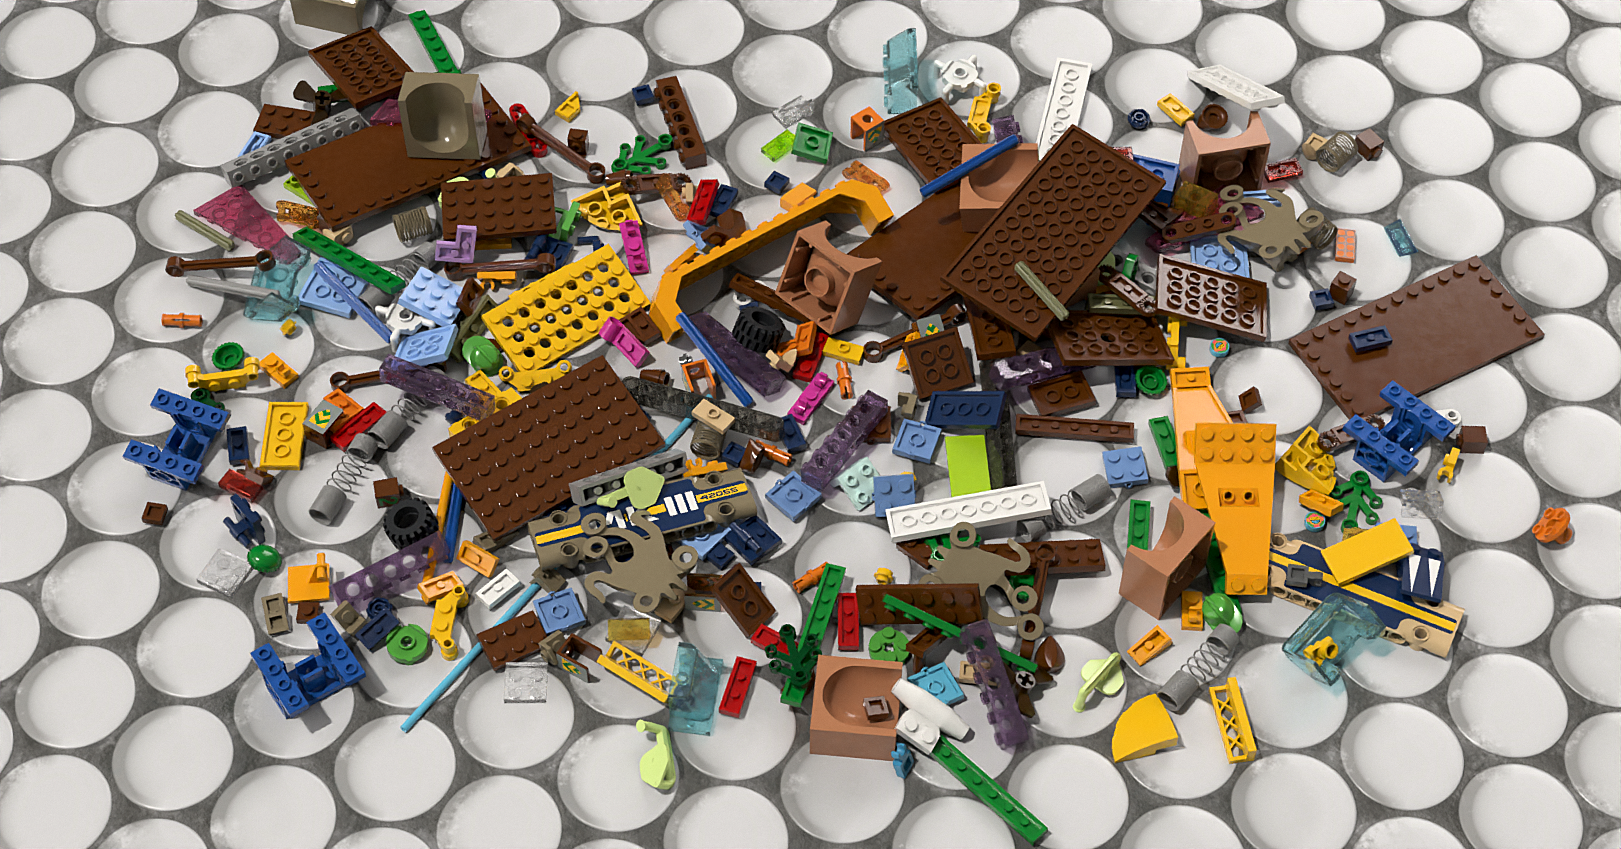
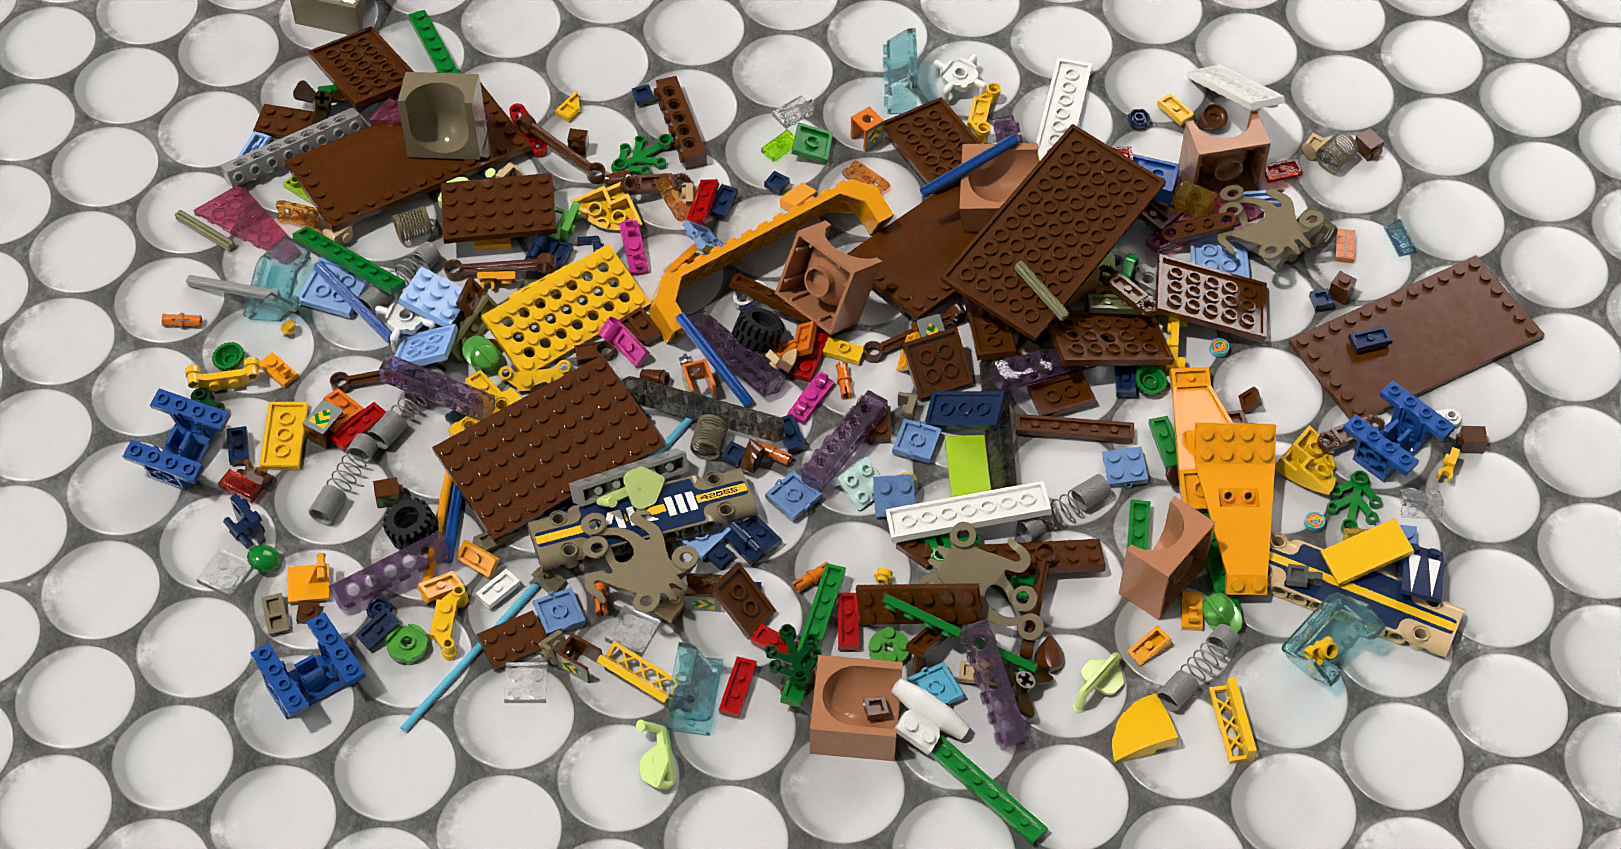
(154, 513): reddish brown plate -> none
(177, 266): reddish brown piece -> none
(348, 618): dark tan bracket -> none
(458, 251): lavender plate -> none
(589, 351): none -> reddish brown piece
(598, 605): none -> orange pin
(628, 629): clear yellow plate -> none
(702, 471): light orange plate -> none
(713, 416): tan plate -> none
(731, 225): reddish brown arch -> none
(902, 760): dark azure plate -> none
(1321, 503): light orange plate -> none
(1553, 526): orange plate -> none

